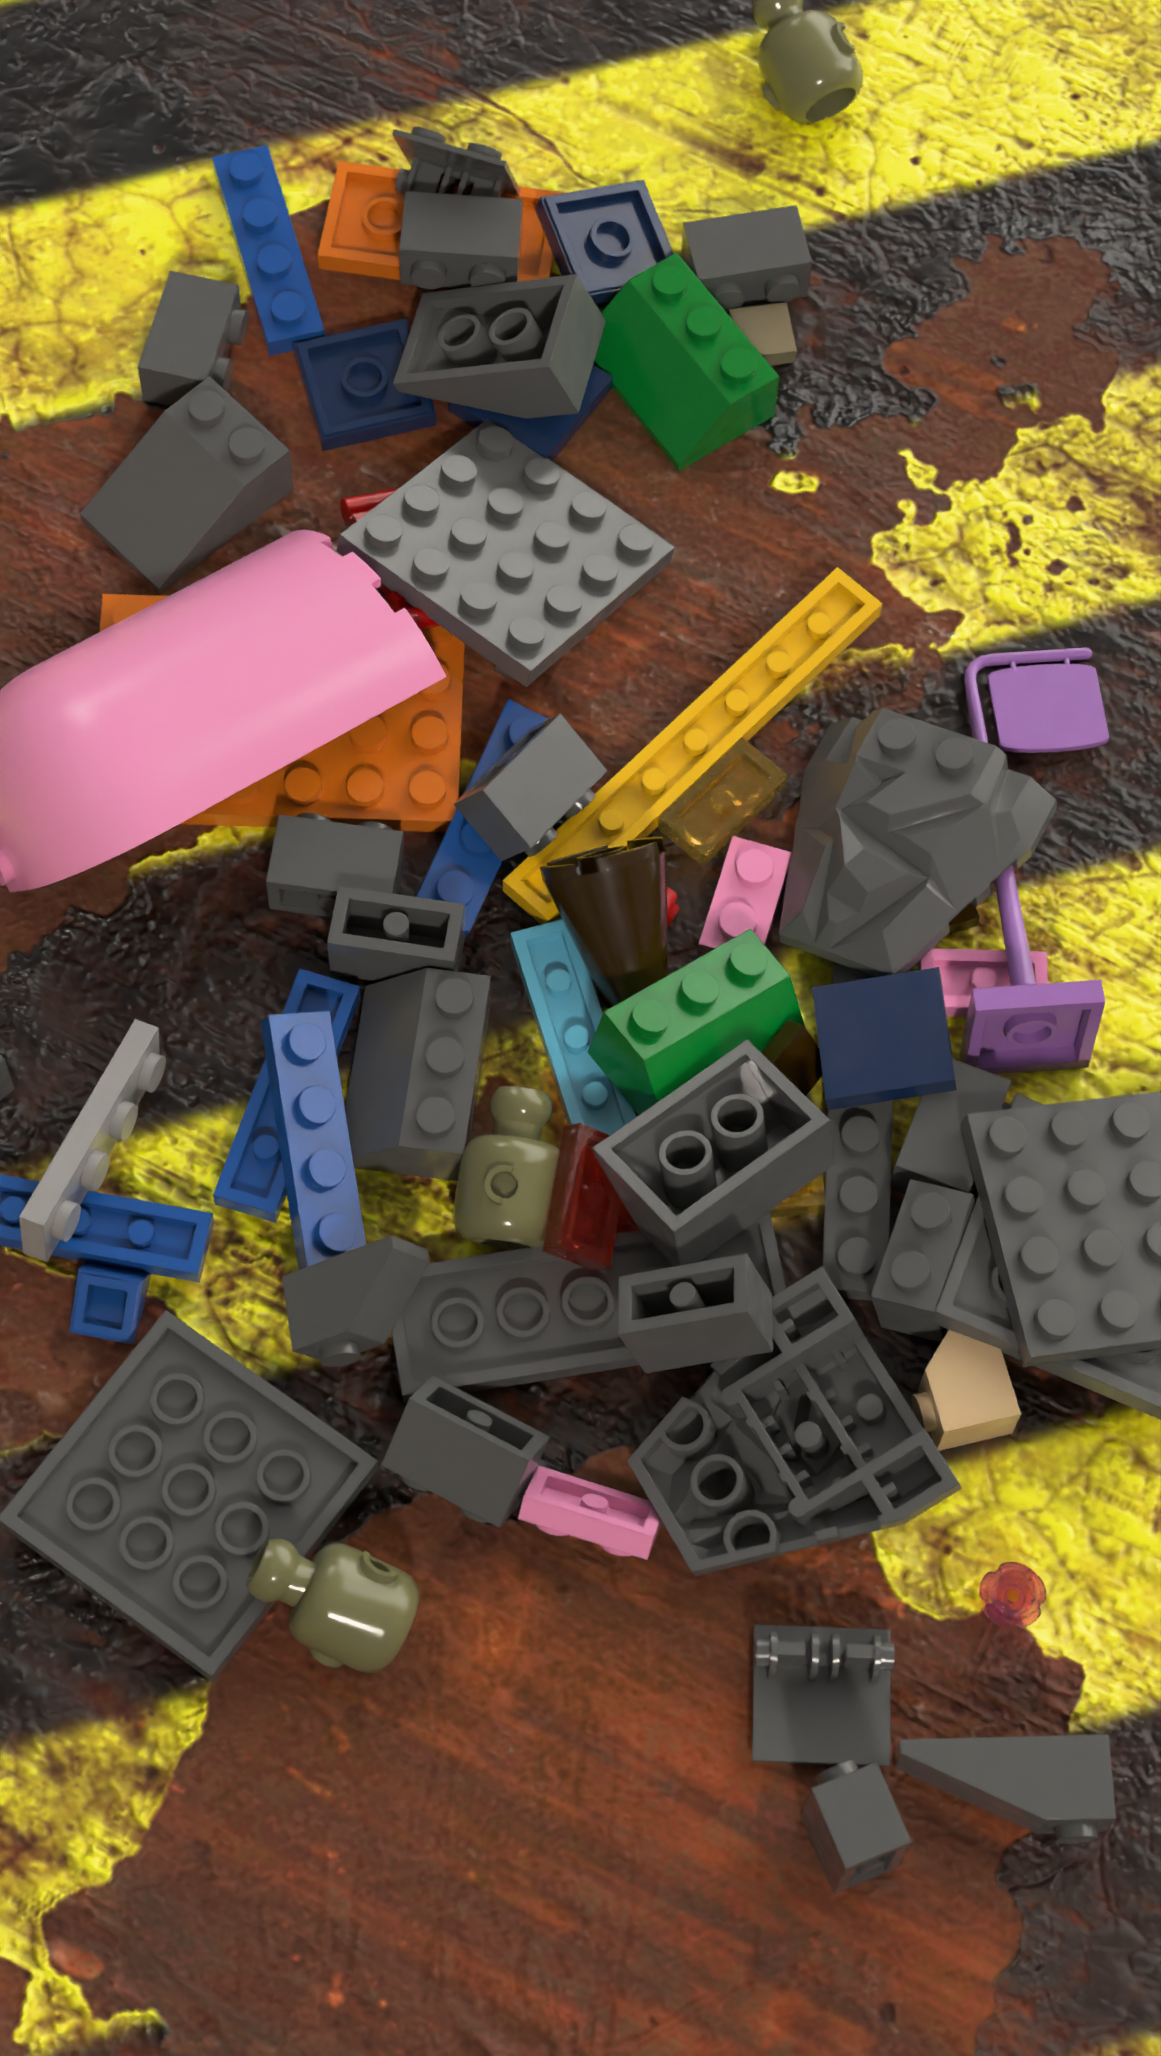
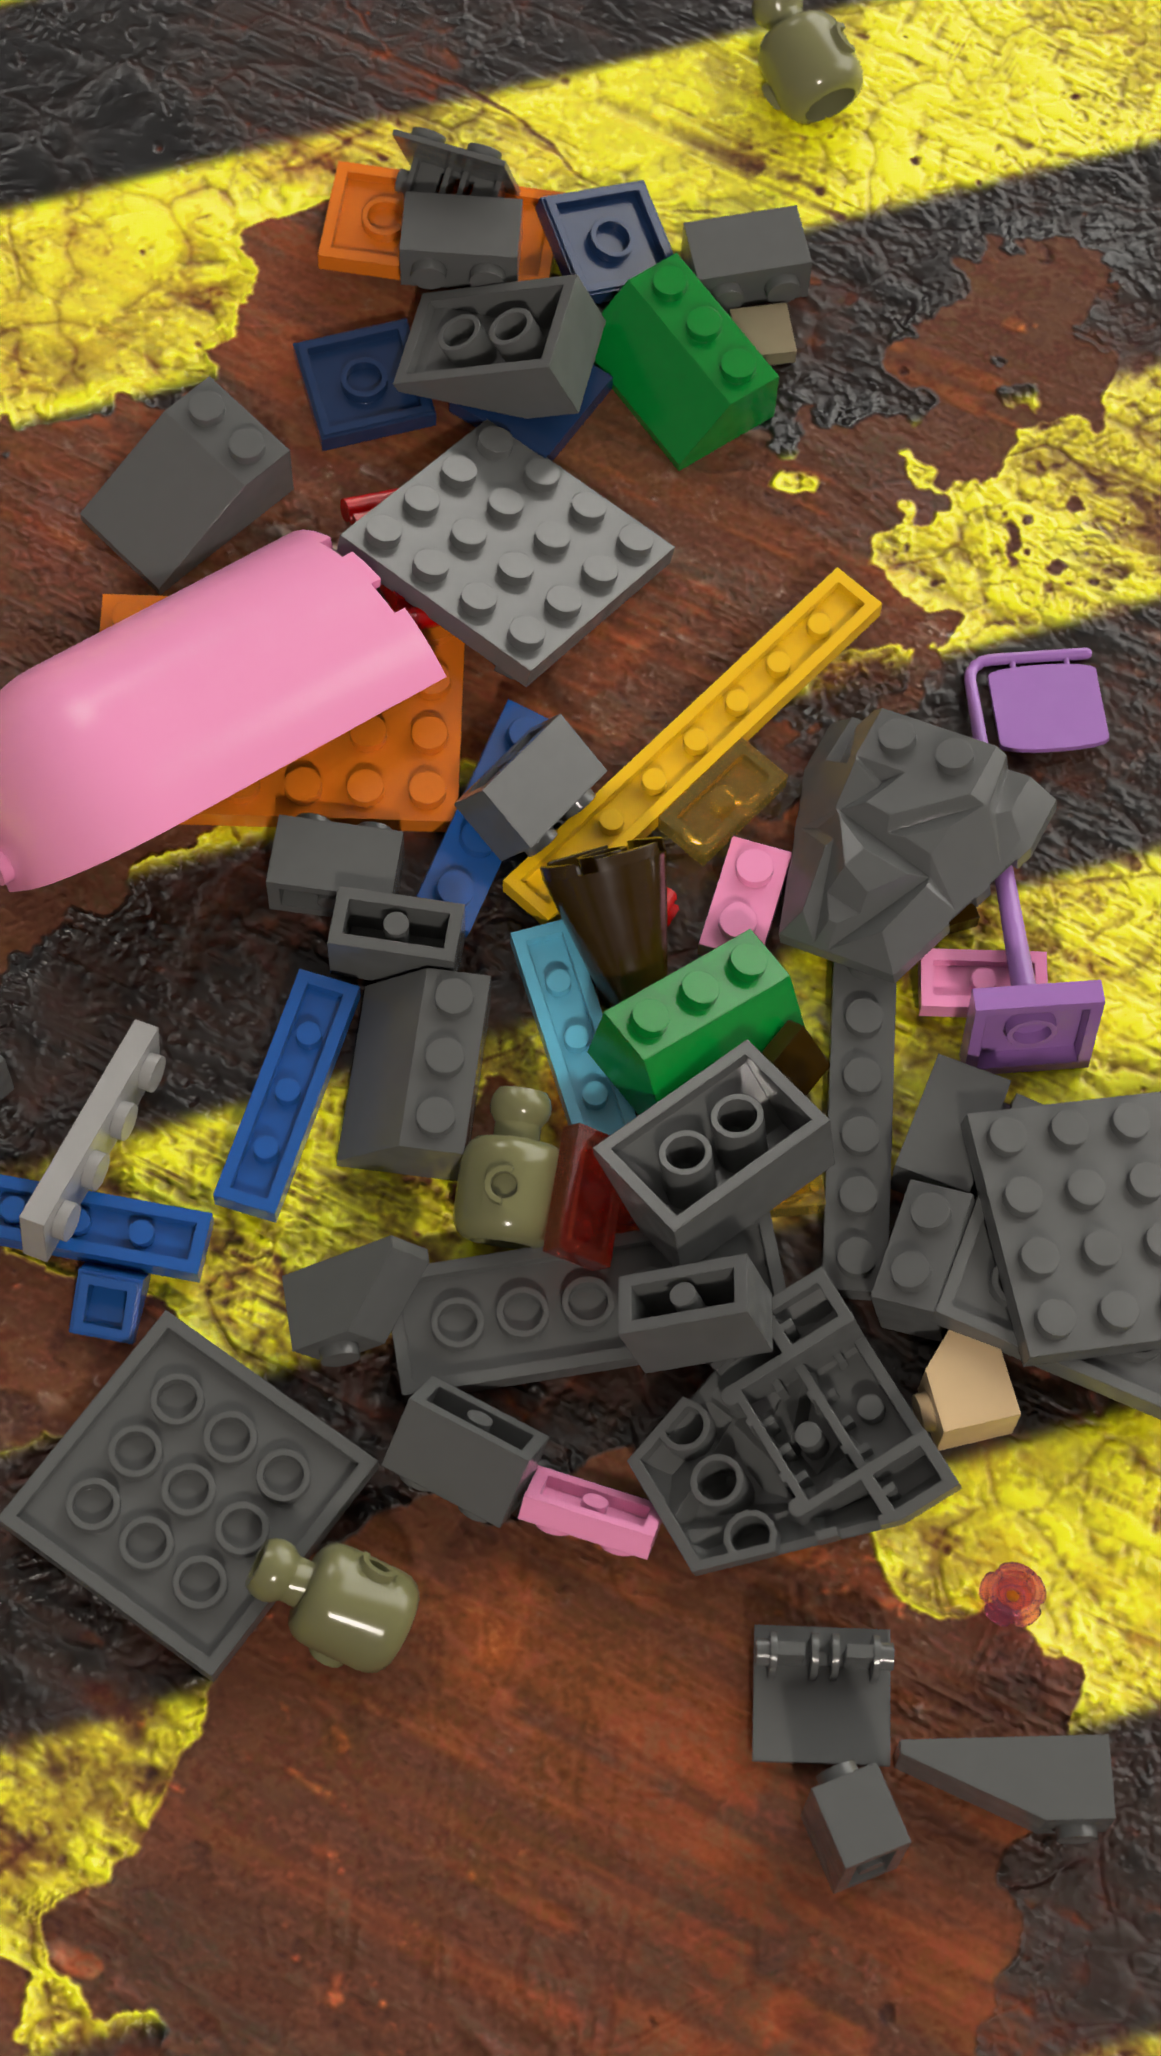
(191, 337): dark grey brick -> none
(267, 248): blue plate -> none
(313, 1135): plate -> none
(884, 1038): dark blue tile -> none

